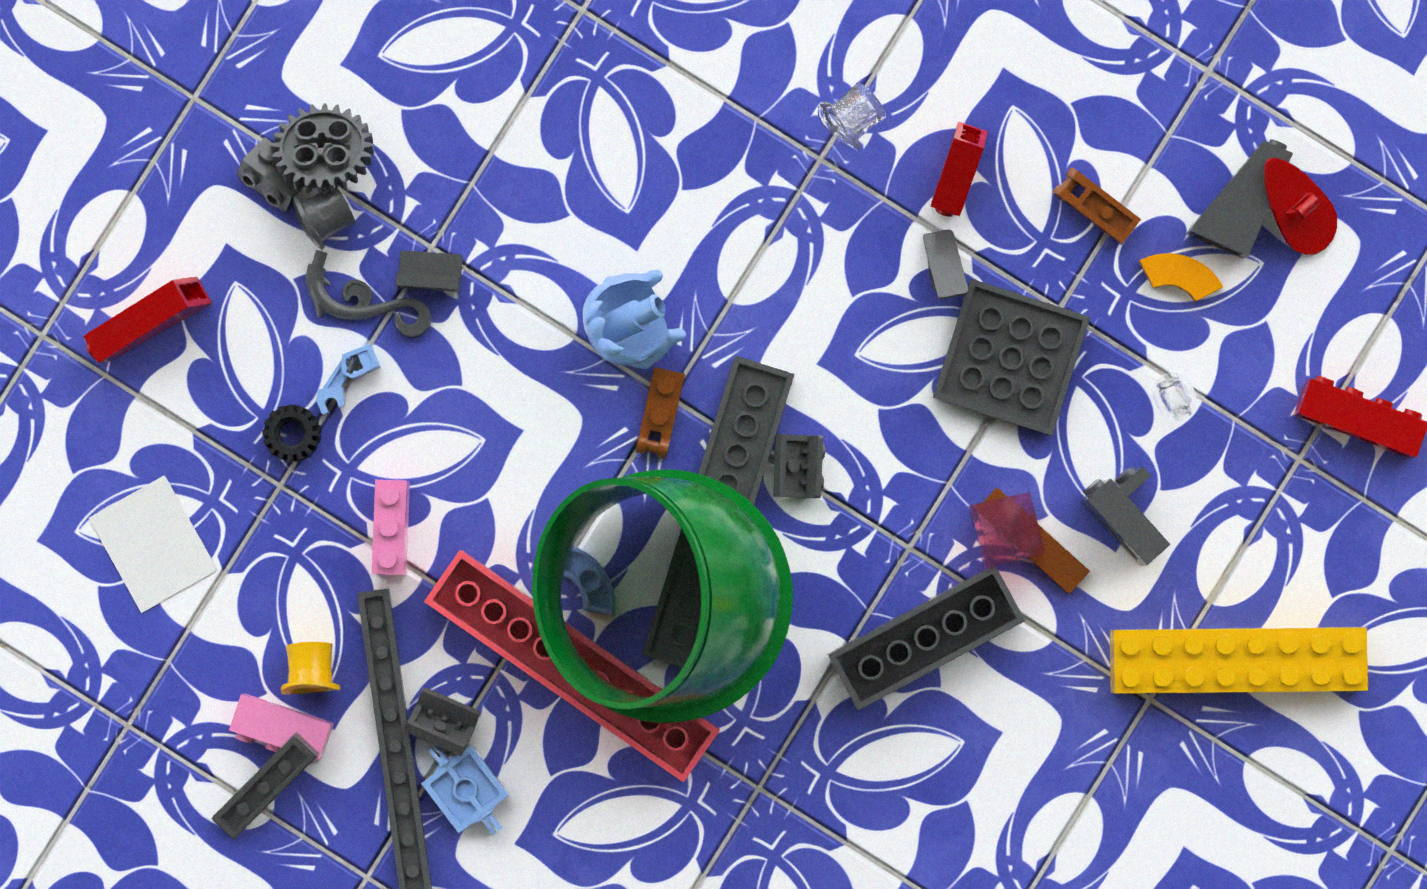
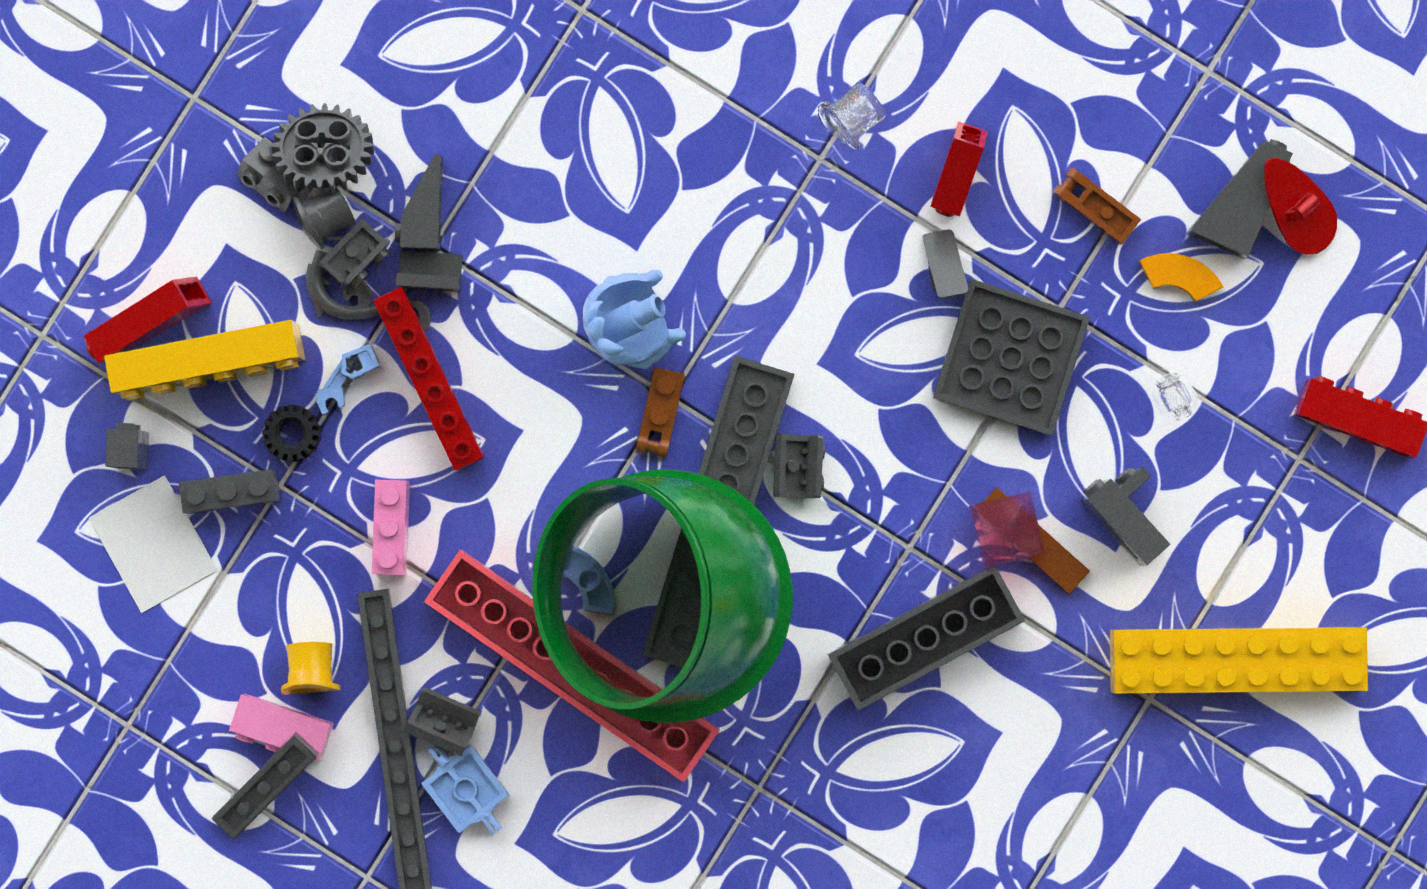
(127, 447): none -> dark grey brick
(205, 358): none -> yellow brick
(229, 491): none -> dark grey arch
(354, 254): none -> dark grey bracket
(422, 216): none -> dark grey slope
(428, 378): none -> red brick

